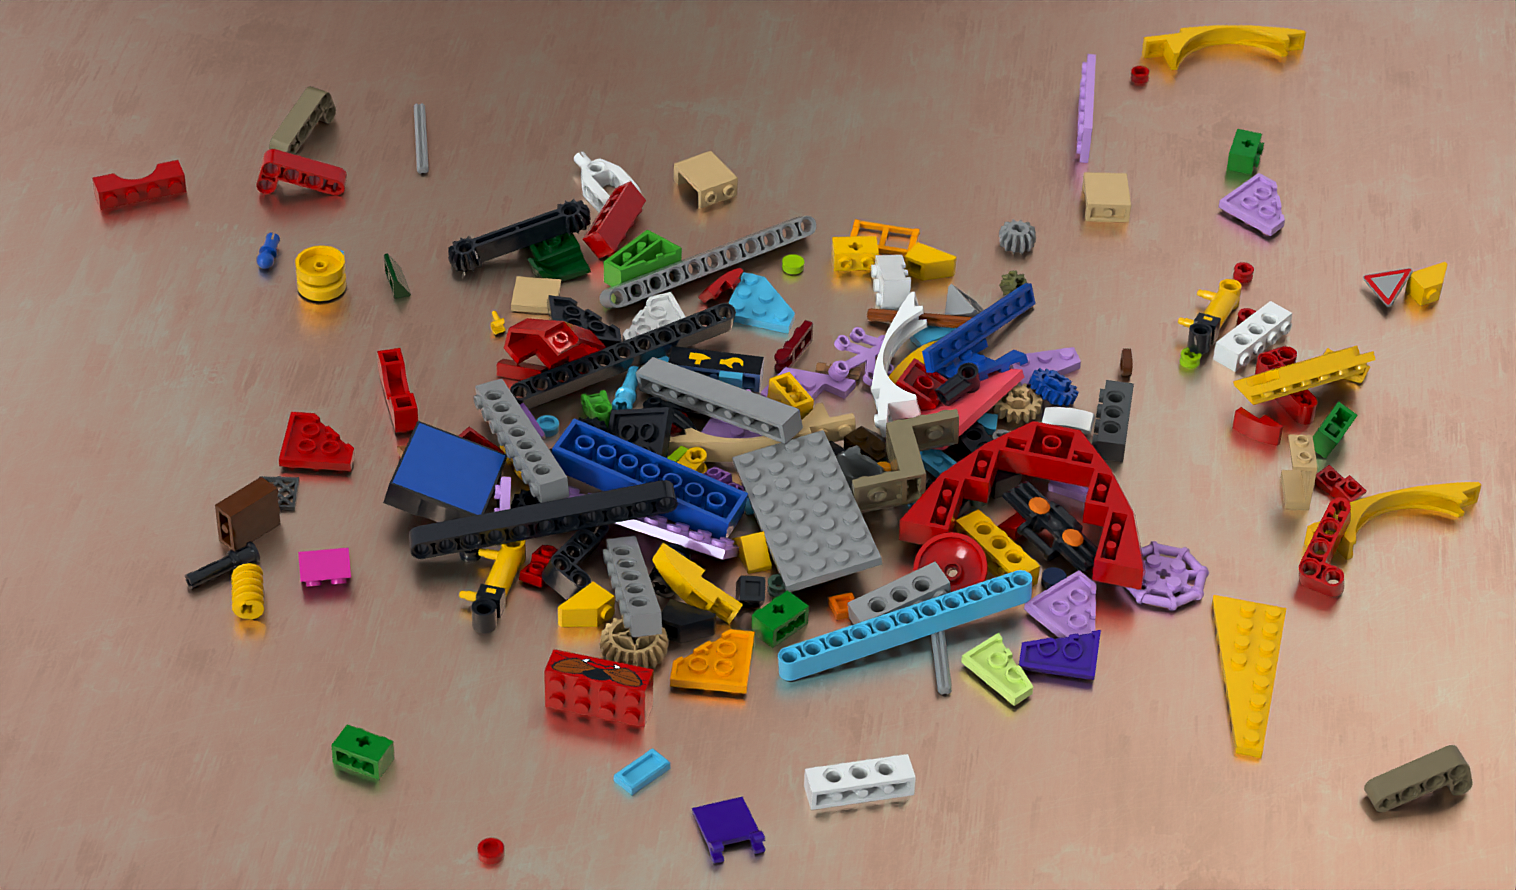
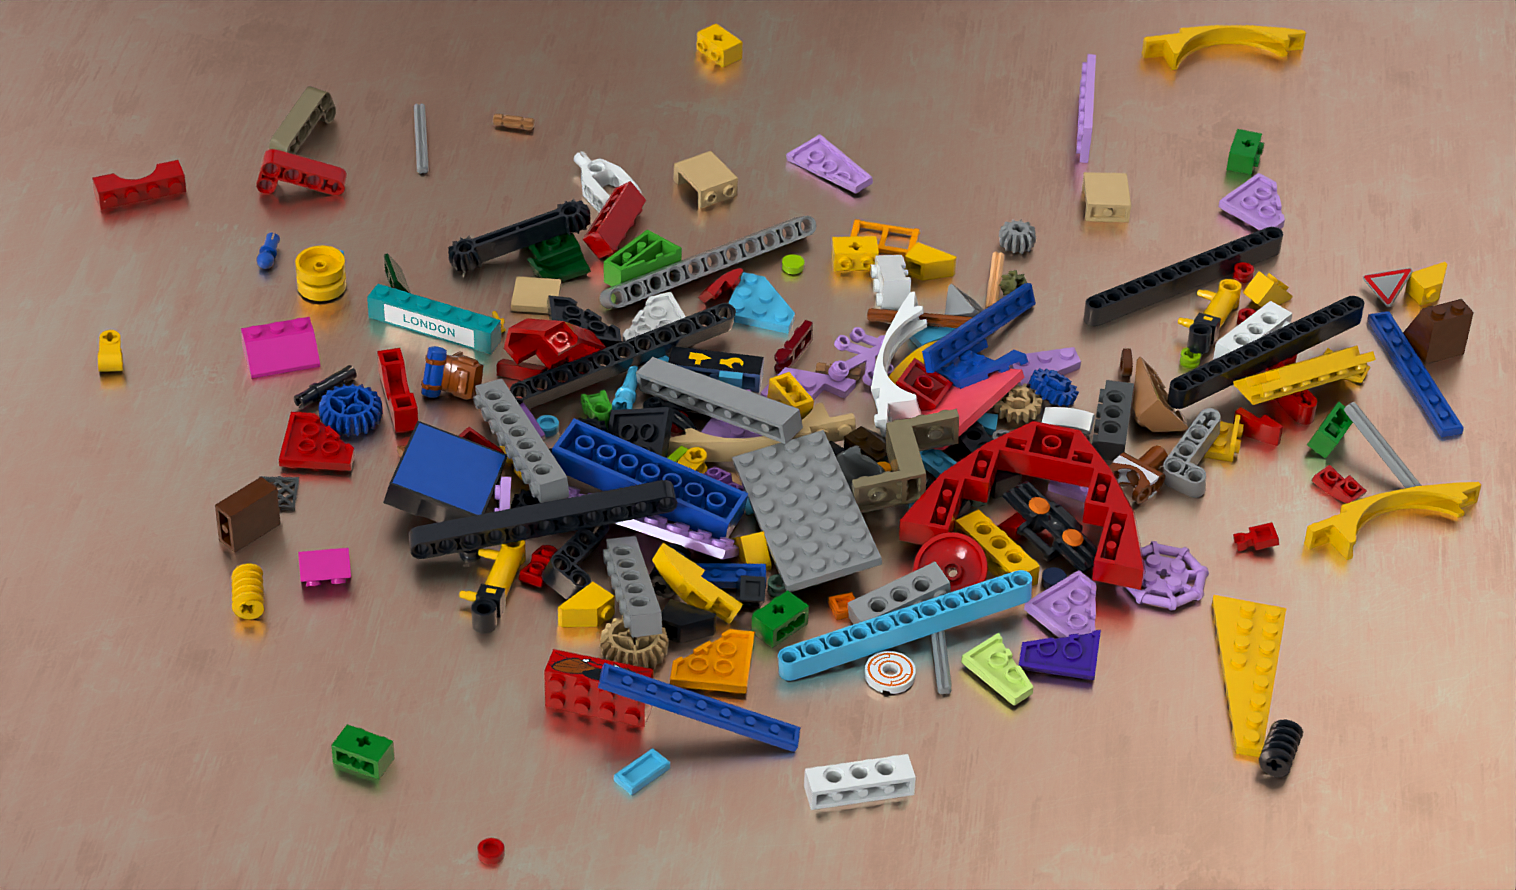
(110, 352): none -> yellow piece
(232, 560): black pin -> none
(280, 347): none -> dark pink slope
(319, 389): none -> black pin
(351, 409): none -> blue gear
(434, 319): none -> teal brick
(451, 374): none -> dark orange piece
(513, 121): none -> medium nougat axle
(699, 707): none -> blue tile
(719, 45): none -> yellow brick
(727, 574): none -> blue plate
(727, 824): dark purple flag -> none
(830, 163): none -> lavender wing
(893, 662): none -> white tile
(963, 382): black piece -> none
(994, 279): none -> light nougat axle
(1140, 74): red bush -> none
(1141, 472): none -> dark orange connector
(1151, 402): none -> medium nougat wedge
(1181, 276): none -> black beam
(1181, 464): none -> light grey beam
(1227, 442): none -> yellow bracket
(1259, 536): none -> red plate
(1265, 352): none -> black beam
(1266, 289): none -> yellow slope
(1280, 747): none -> black piece
(1299, 482): tan panel -> none
(1328, 543): red beam -> none
(1381, 446): none -> light grey axle
(1415, 374): none -> blue tile
(1419, 778): dark tan beam -> none
(1440, 331): none -> reddish brown slope

